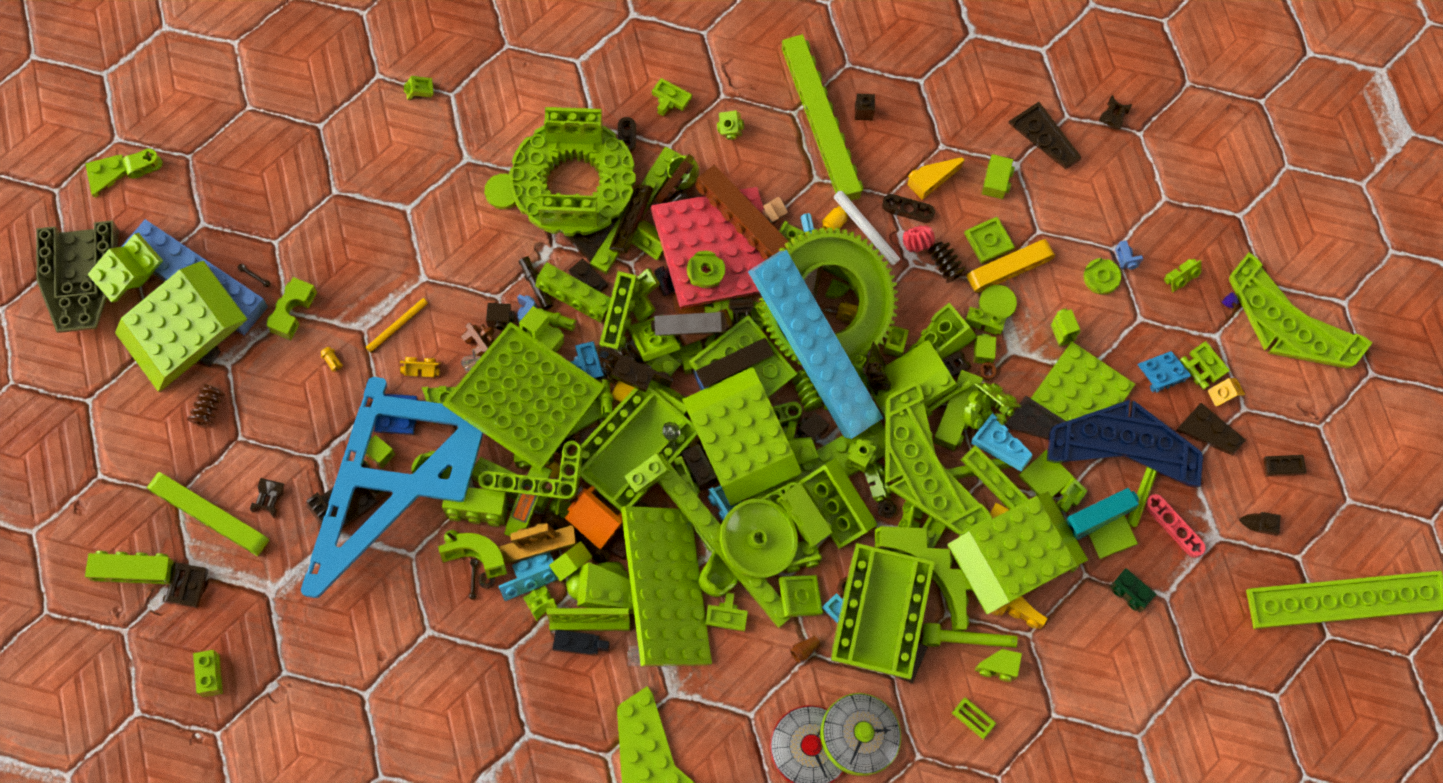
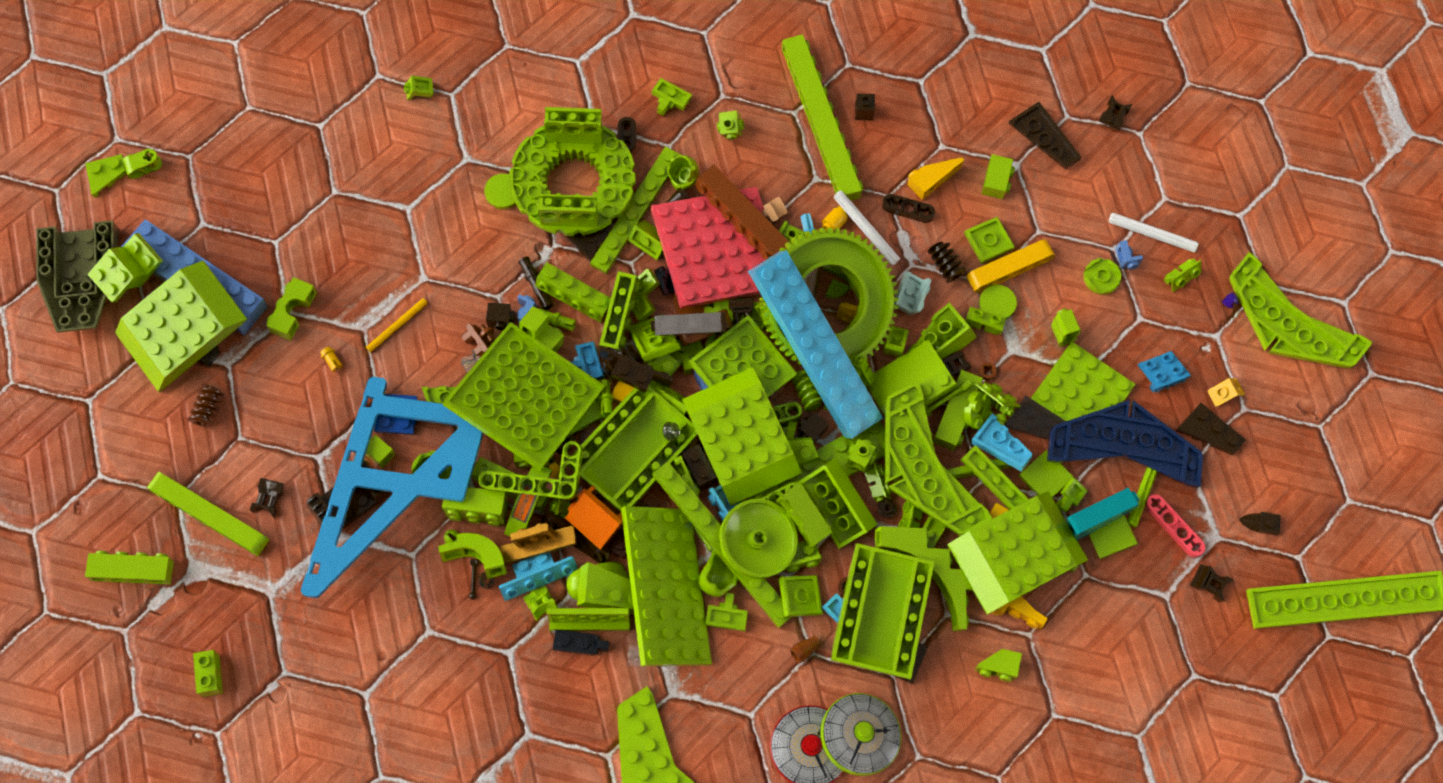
(191, 587): dark brown plate -> none
(242, 268): dark brown hinge -> none
(412, 366): yellow hinge -> none
(570, 561): lime slope -> none
(587, 275): dark brown plate -> none
(631, 219): dark brown tile -> none
(648, 473): lime brick -> none
(675, 180): reddish brown plate -> none
(699, 277): lime plate -> none
(735, 362): dark brown tile -> none
(875, 371): dark brown hinge -> none
(912, 293): none -> light aqua bracket
(918, 238): coral gear -> none
(934, 635): lime piece -> none
(971, 726): lime tile -> none
(984, 349): lime brick -> none
(1132, 590): dark green bracket -> none
(1153, 232): none -> white axle
(1203, 578): none -> dark brown piece
(1208, 362): lime plate -> none
(1284, 465): dark brown plate -> none

